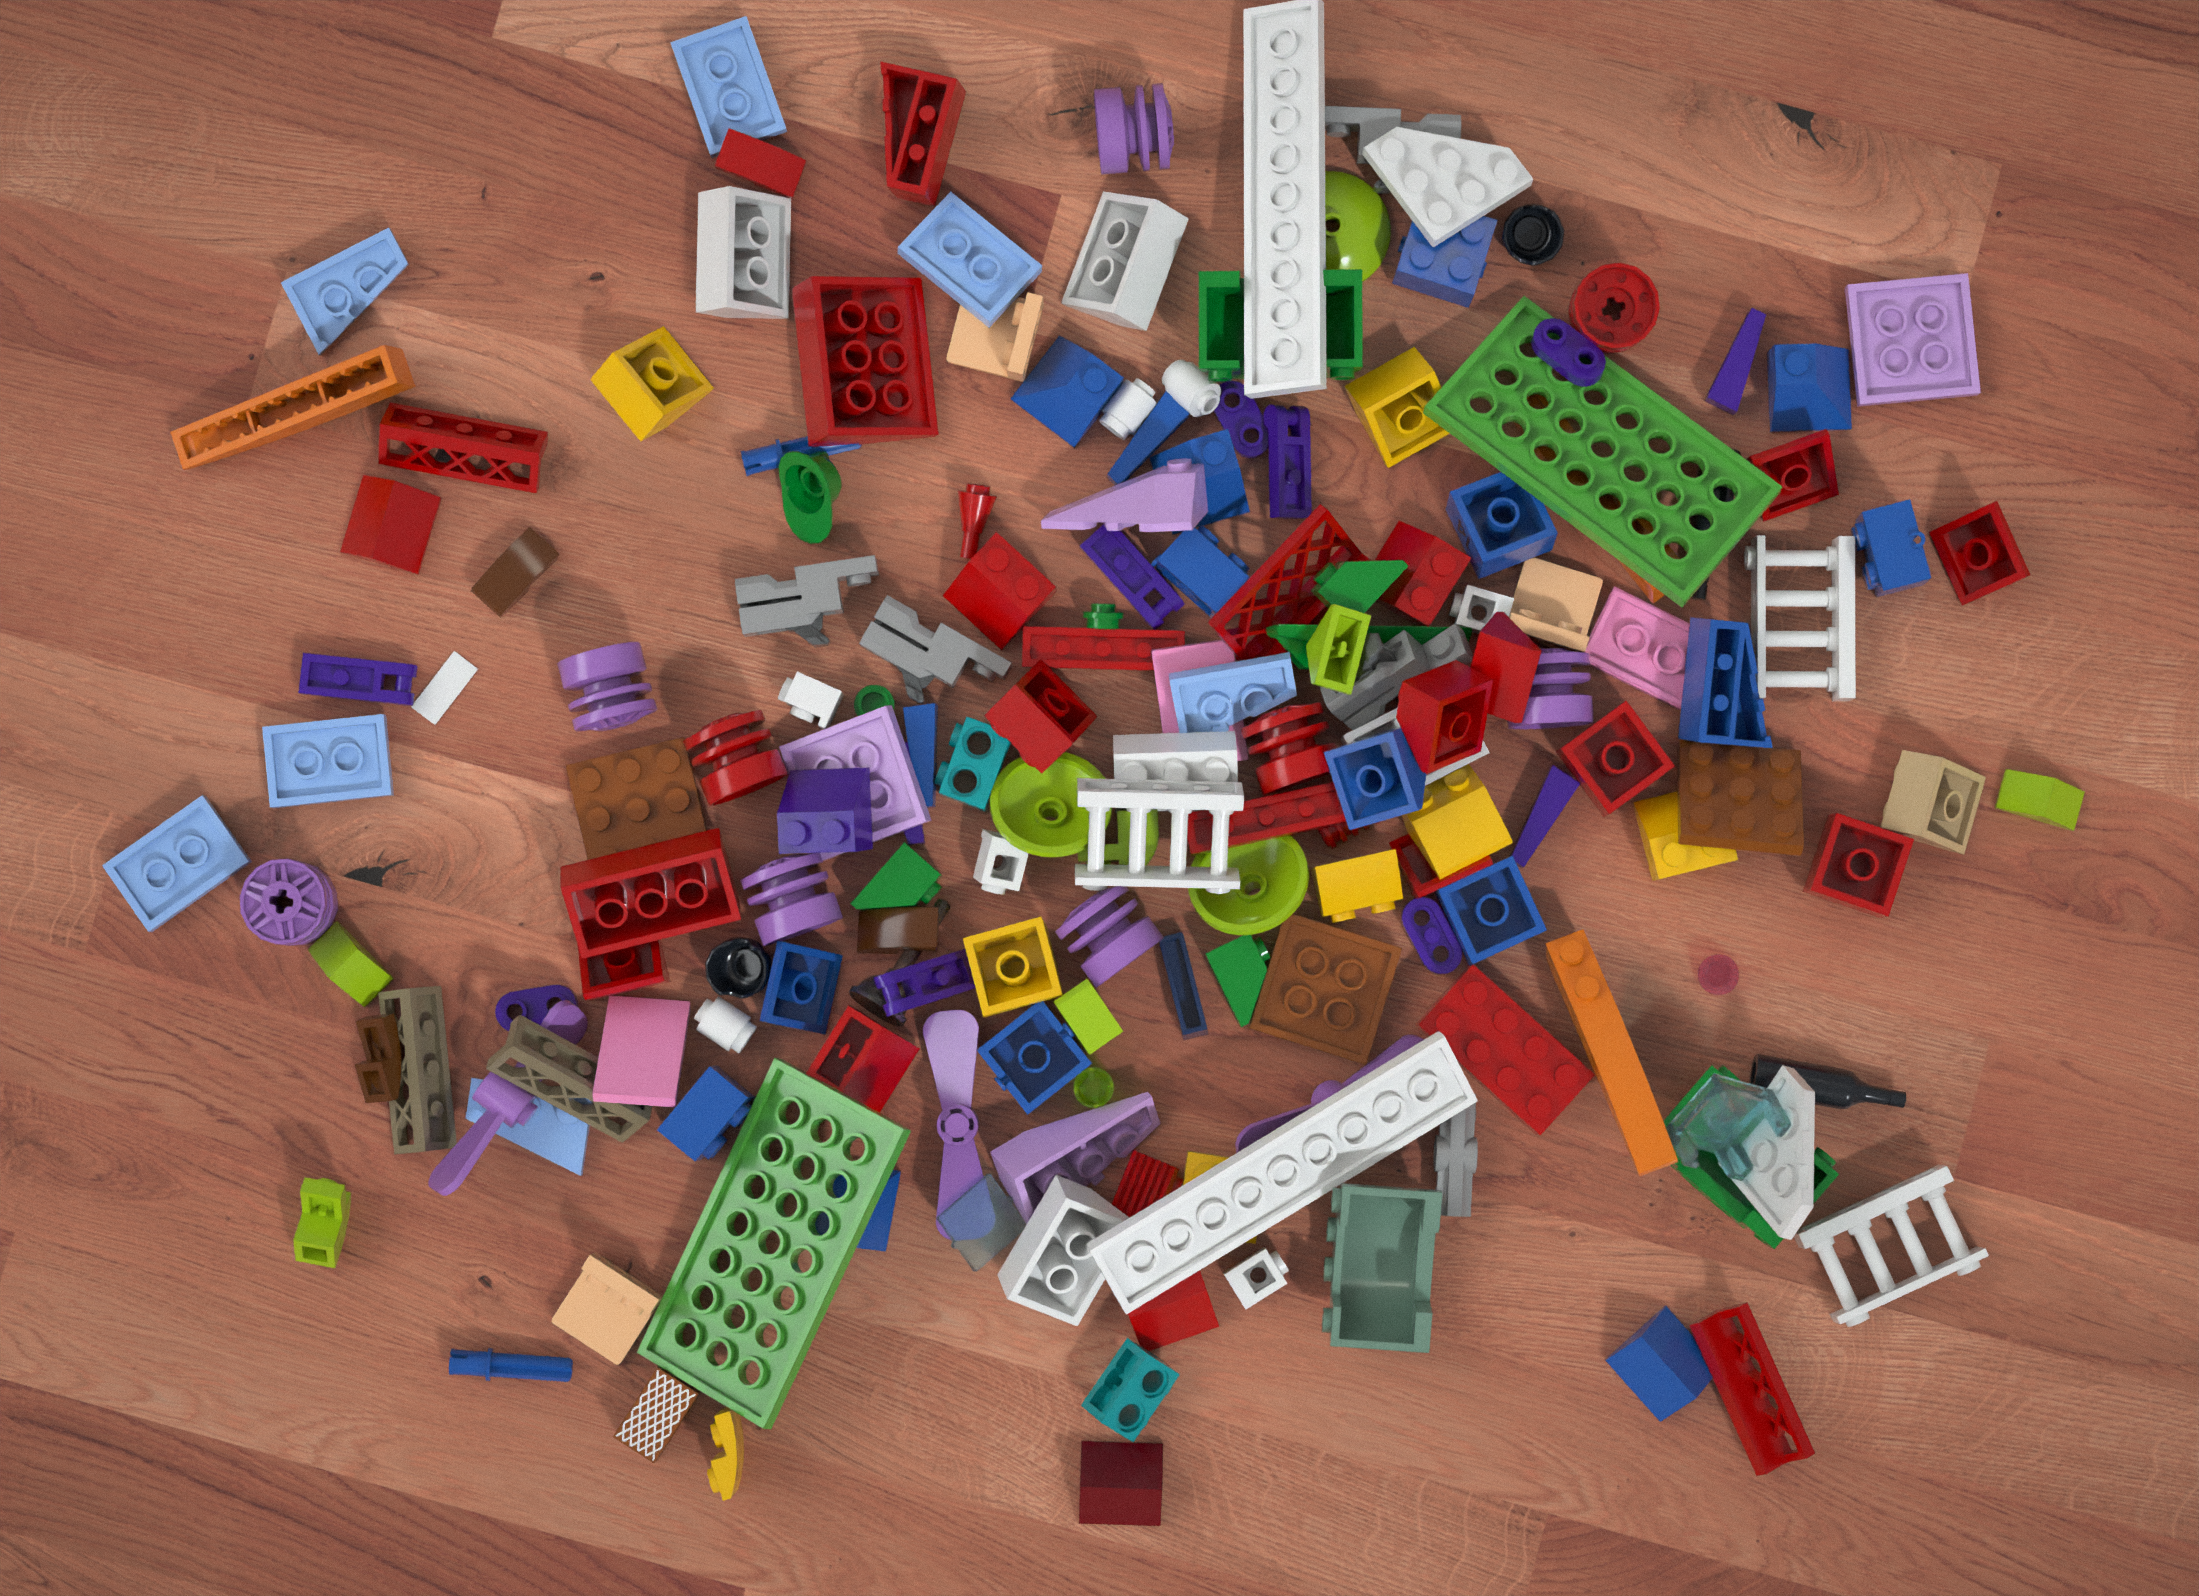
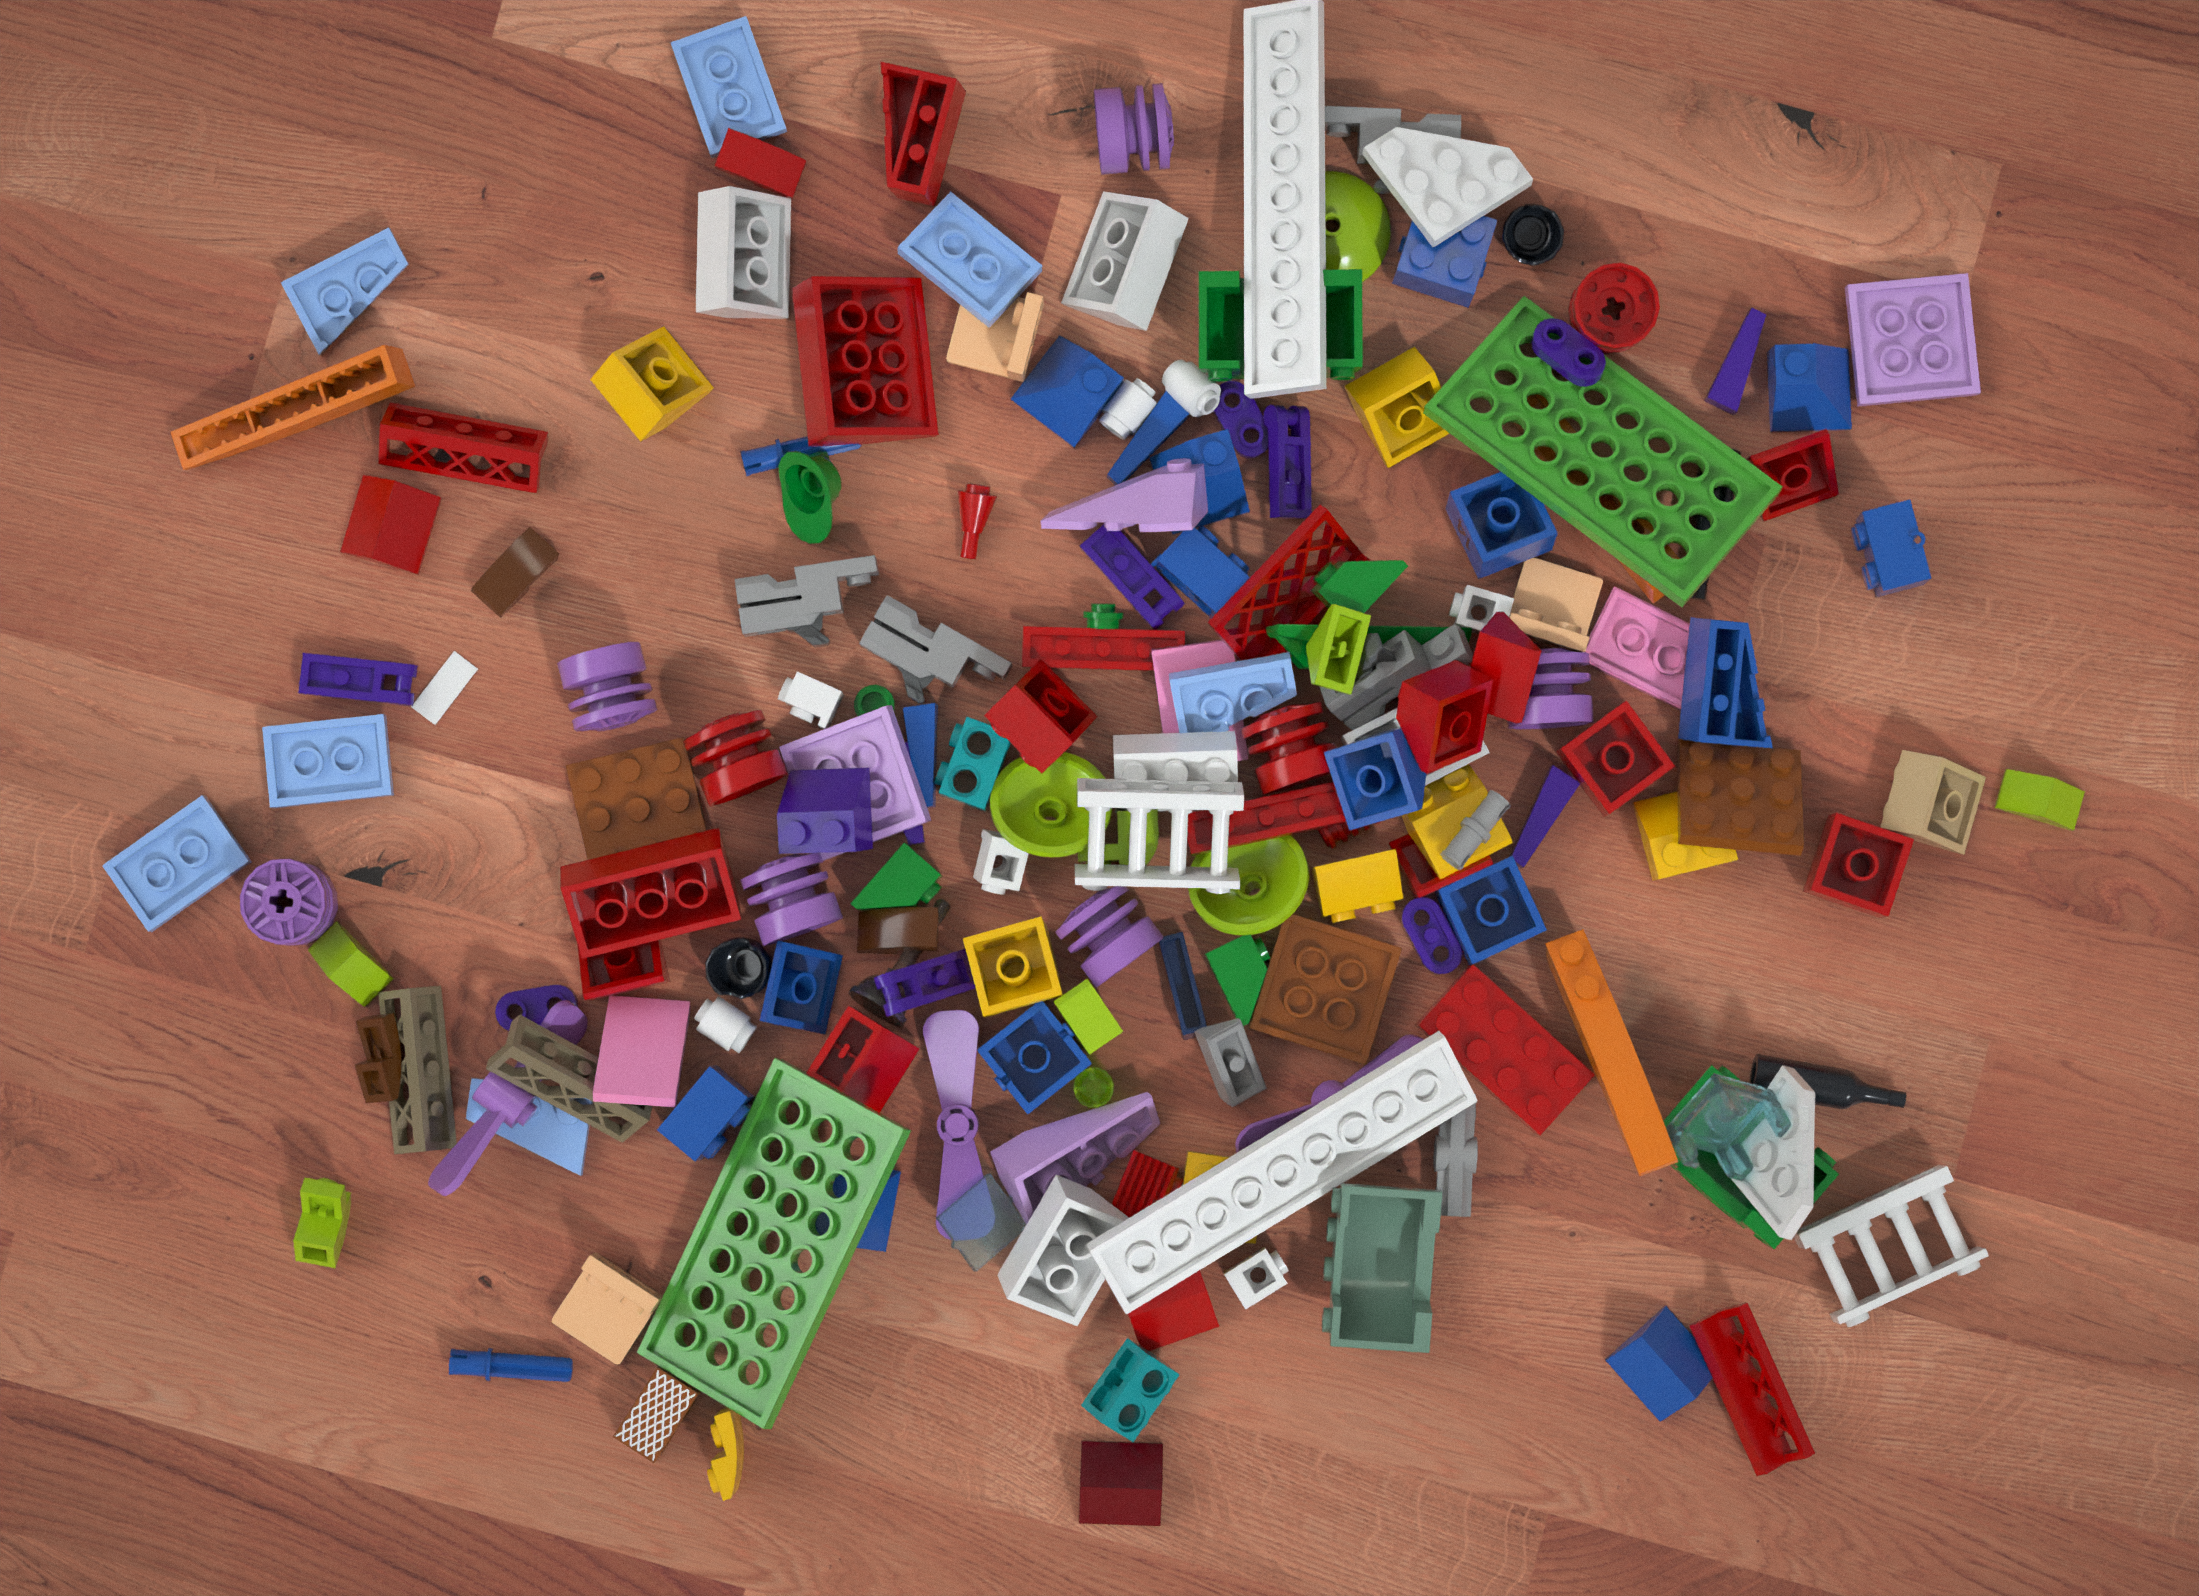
(999, 591): red slope -> none
(1230, 1061): none -> light grey slope
(1427, 579): red slope -> none
(1475, 830): none -> light grey pin
(1718, 974): clear pink plate -> none
(1839, 599): white fence -> none
(1979, 553): red slope -> none

